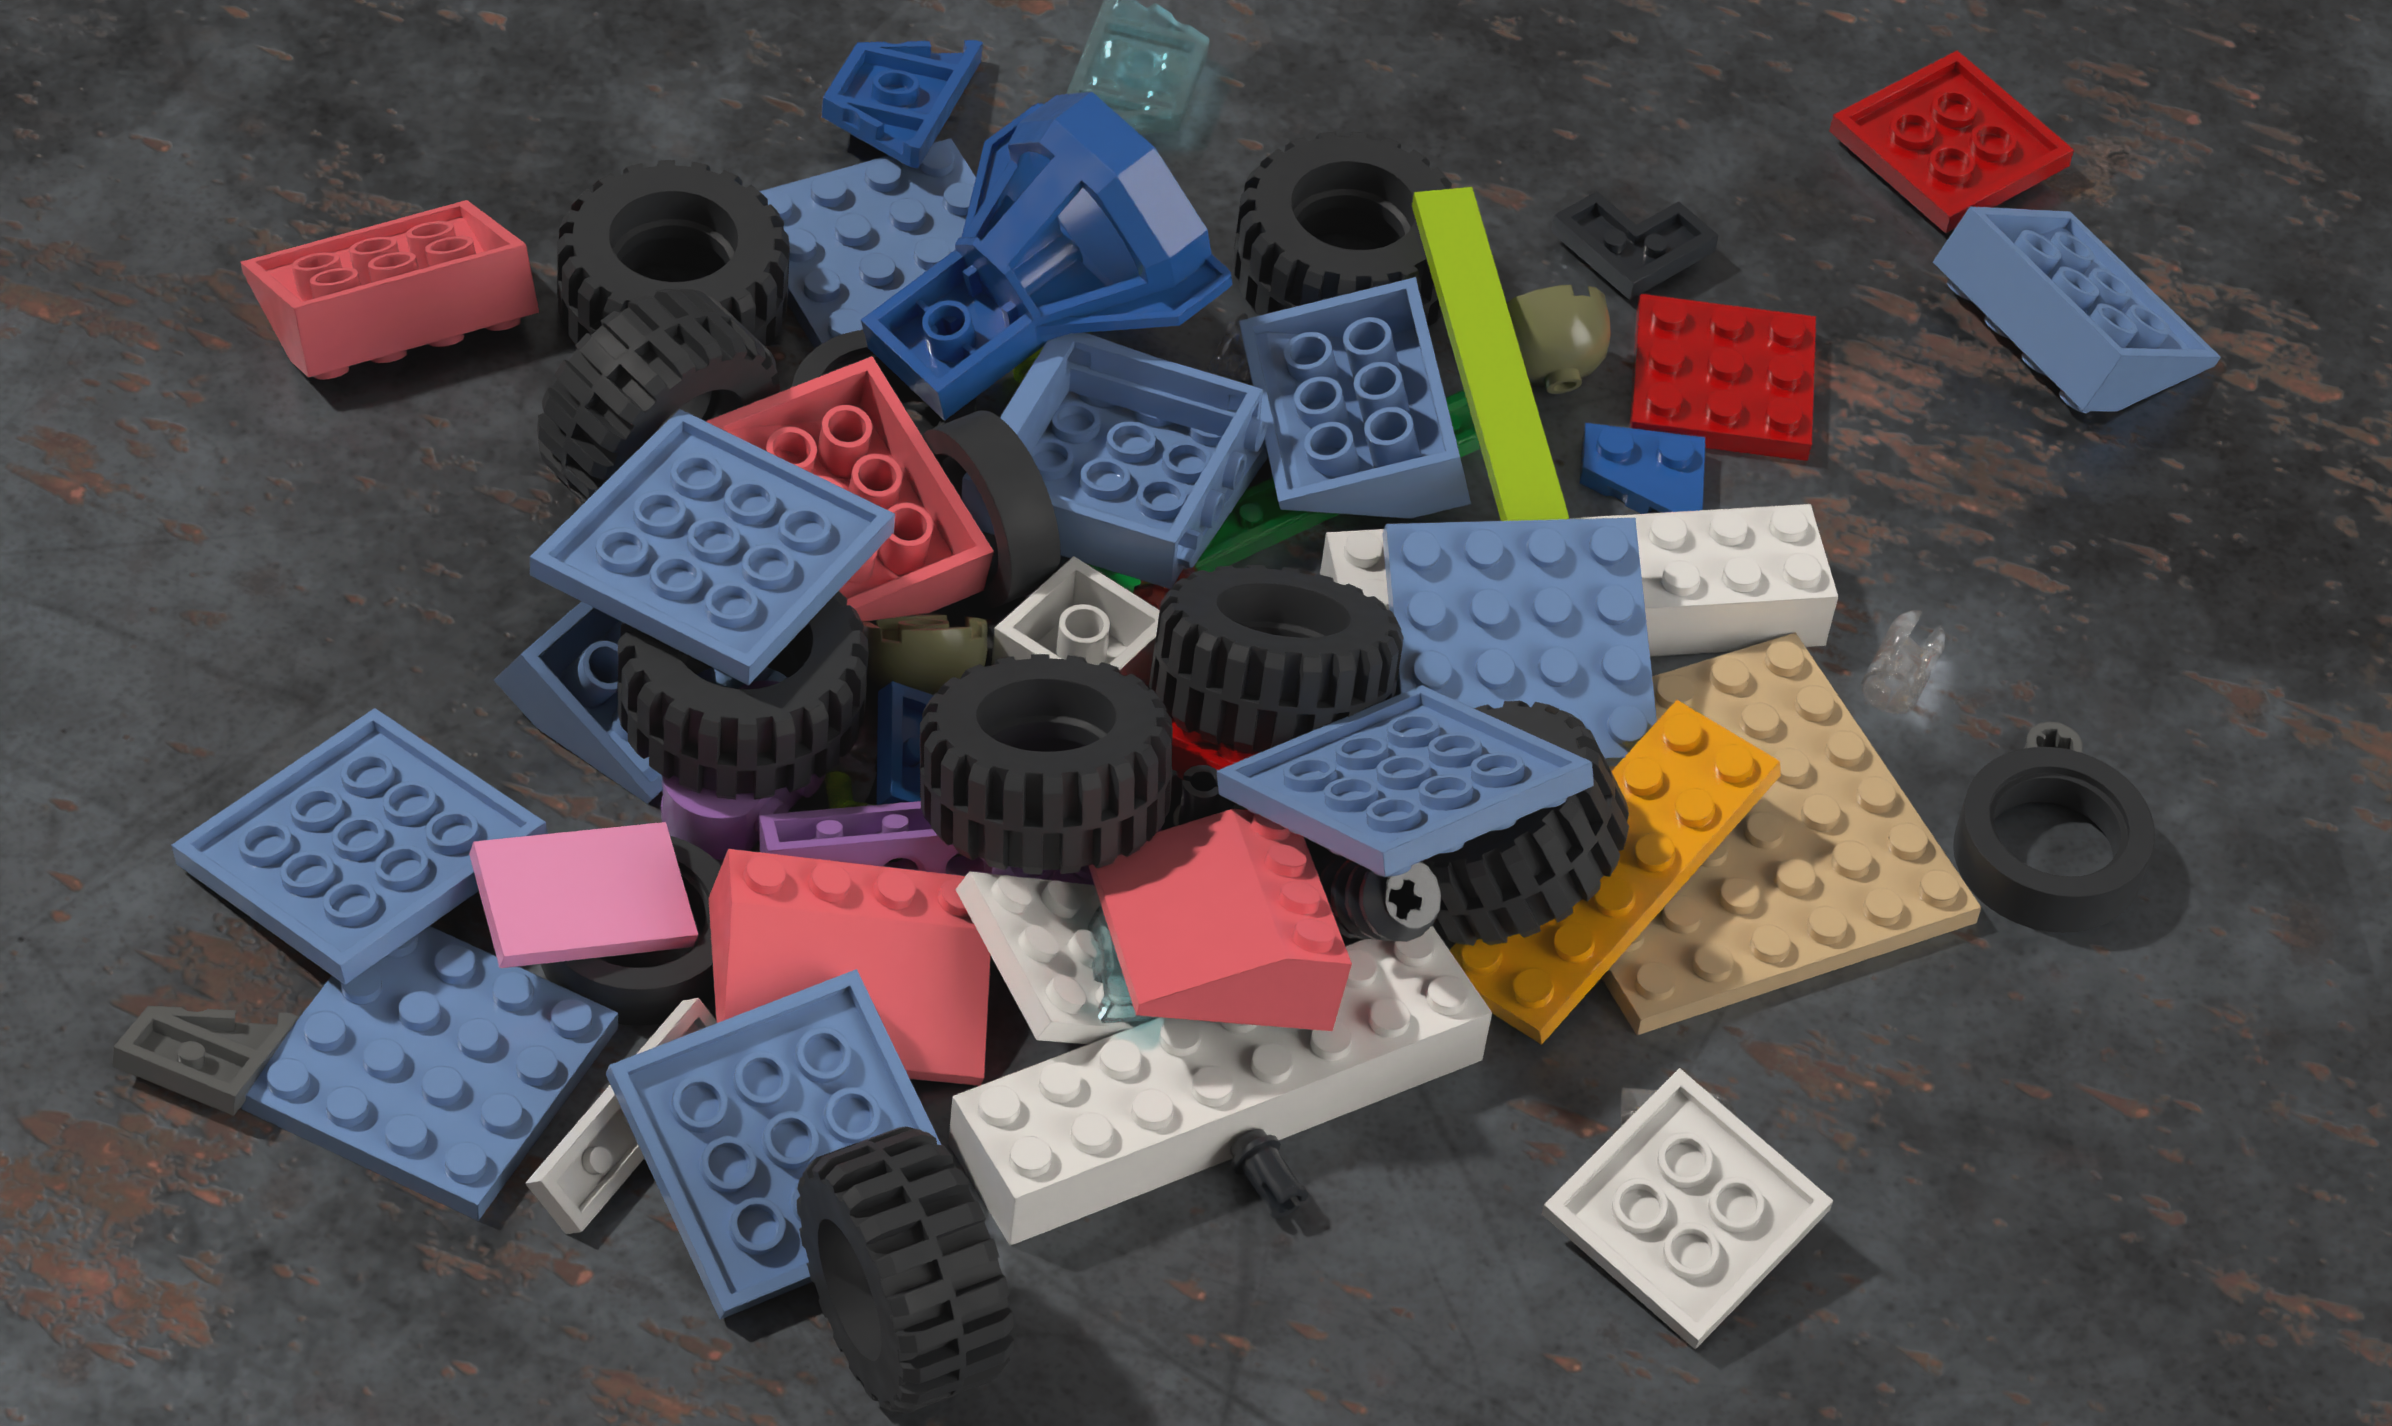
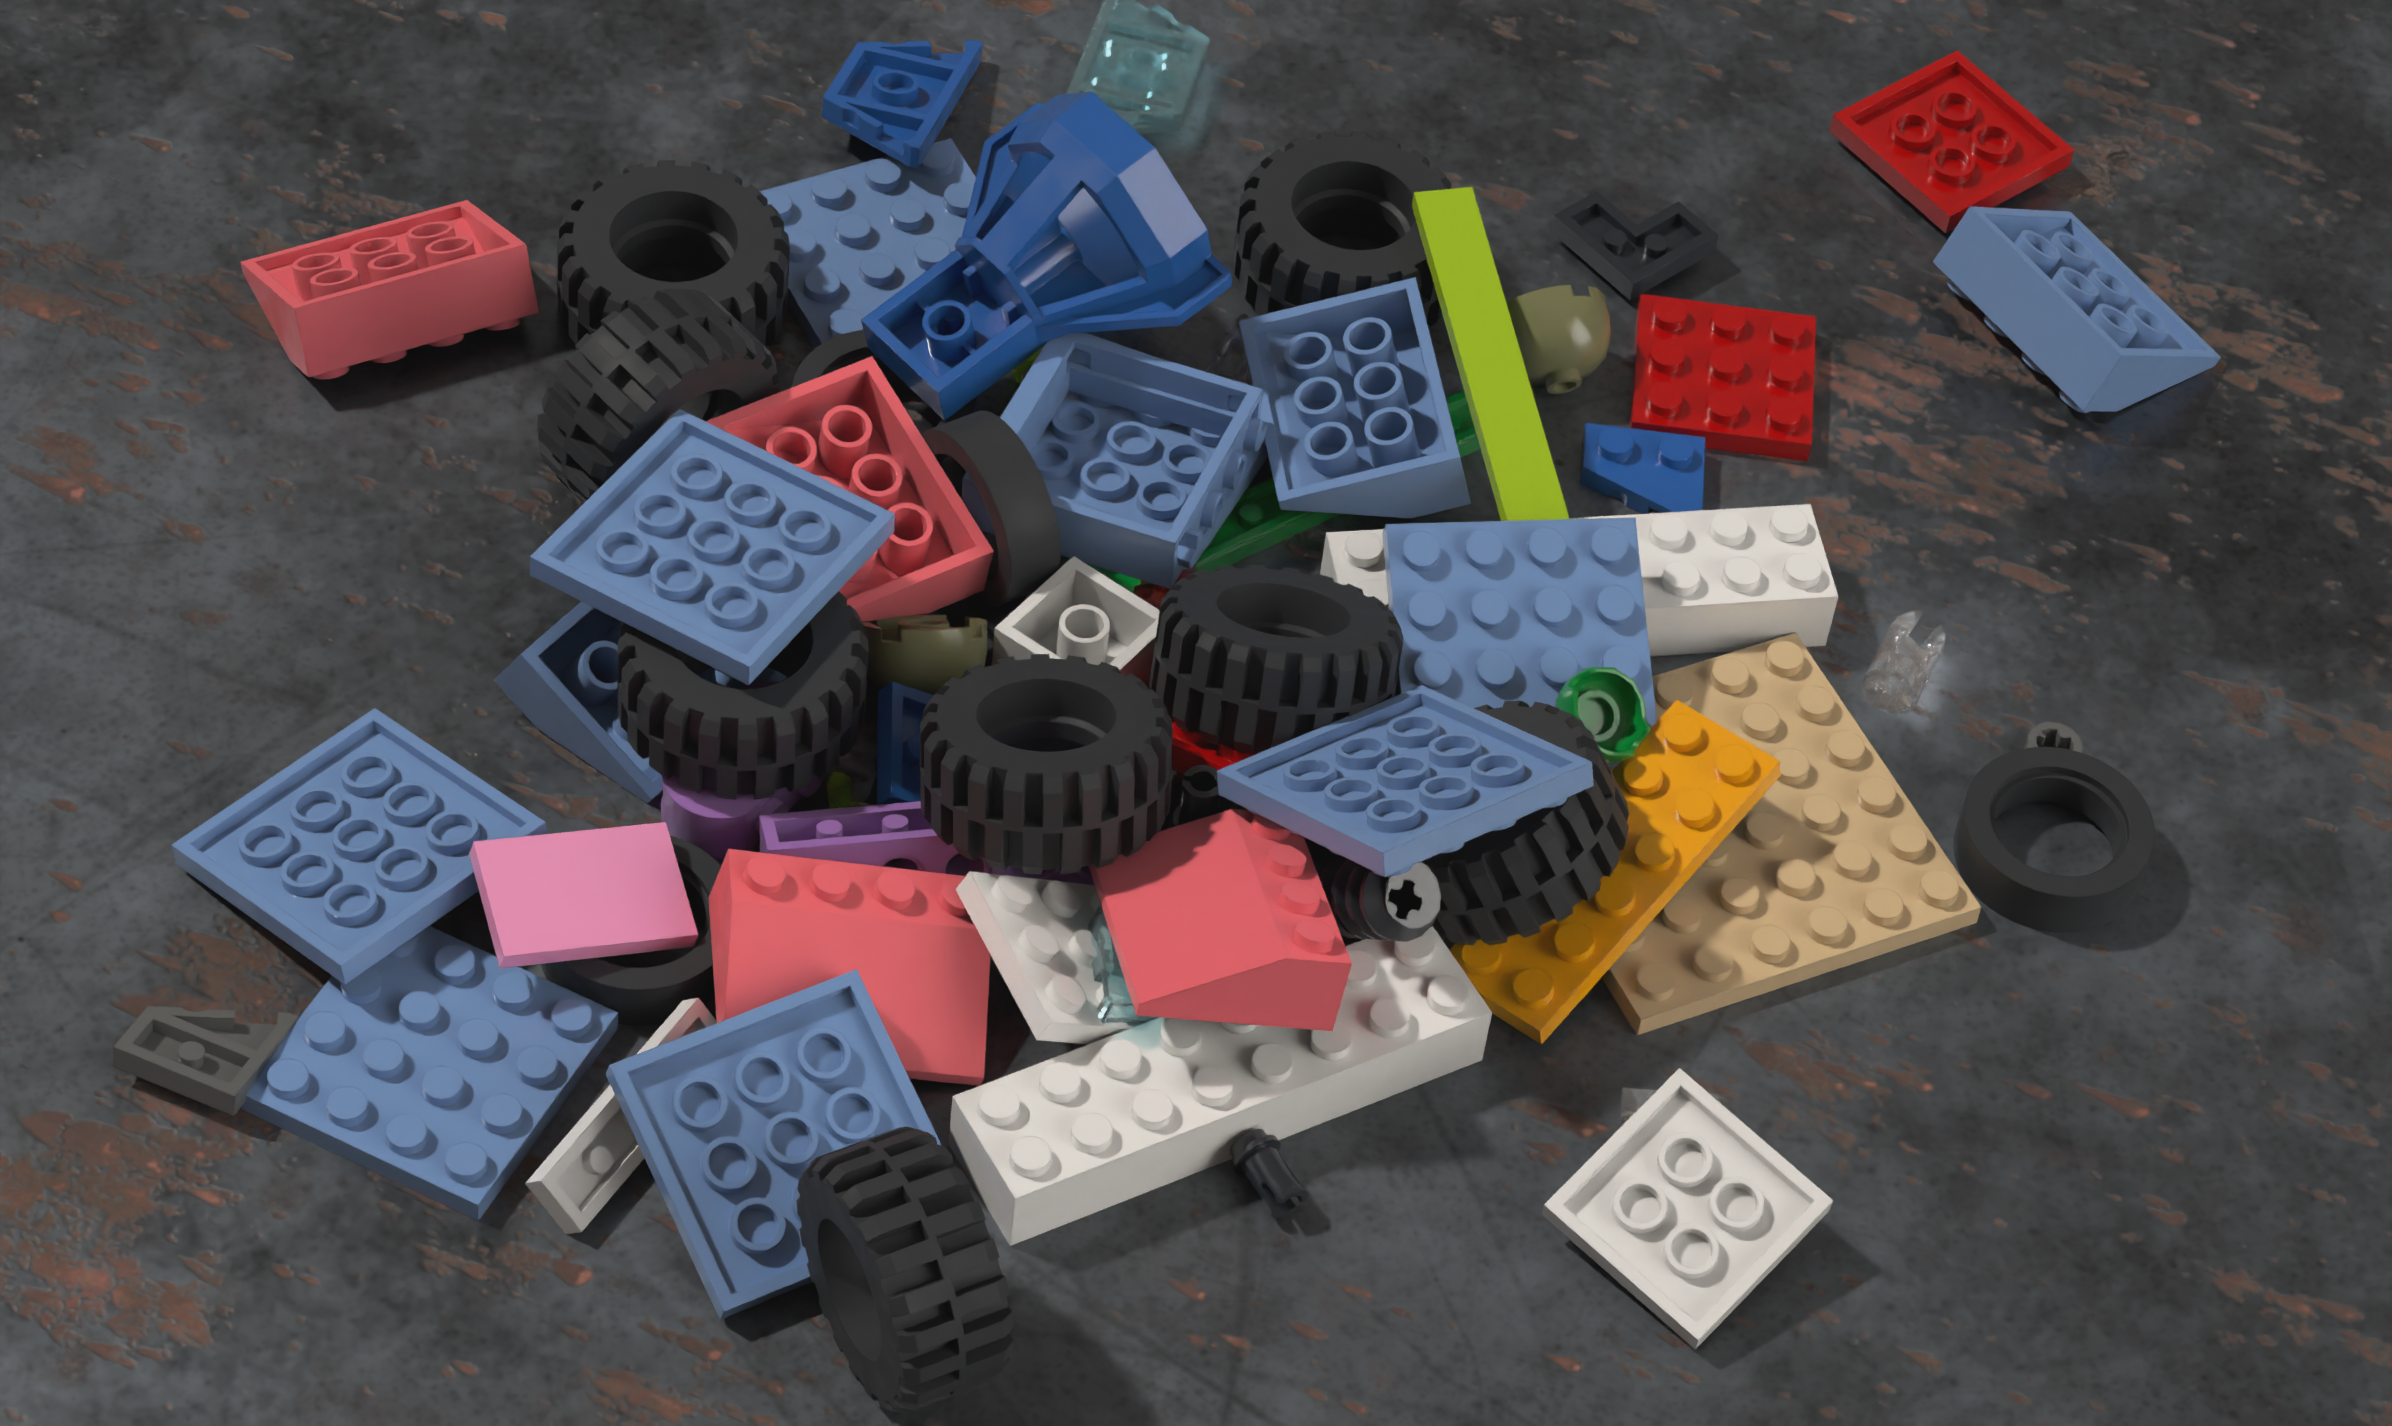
(1609, 708): none -> green hair

